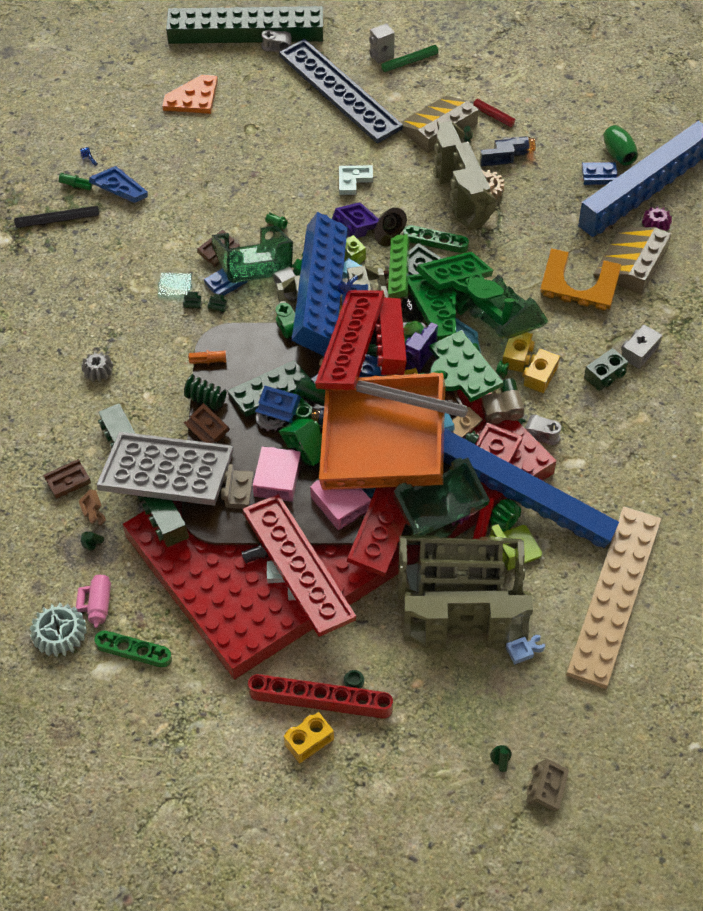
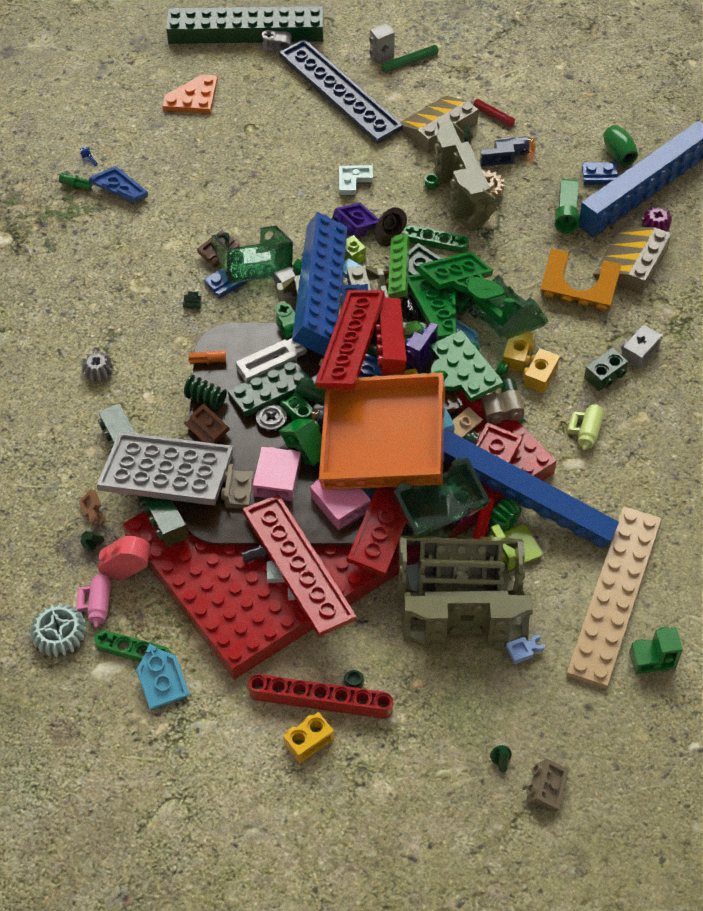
(56, 216): black axle -> none
(67, 478): reddish brown plate -> none
(124, 557): none -> coral brick
(161, 678): none -> medium azure tile
(174, 284): clear light blue piece -> none
(217, 303): dark green plate -> none
(263, 360): none -> white hinge
(275, 220): green pin -> none
(278, 404): blue plate -> none
(345, 287): clear blue hand -> none
(412, 398): light grey axle -> none
(431, 181): none -> green plate
(542, 429): light grey piece -> none
(567, 214): none -> green beam
(590, 425): none -> yellowish green piece
(657, 654): none -> green brick

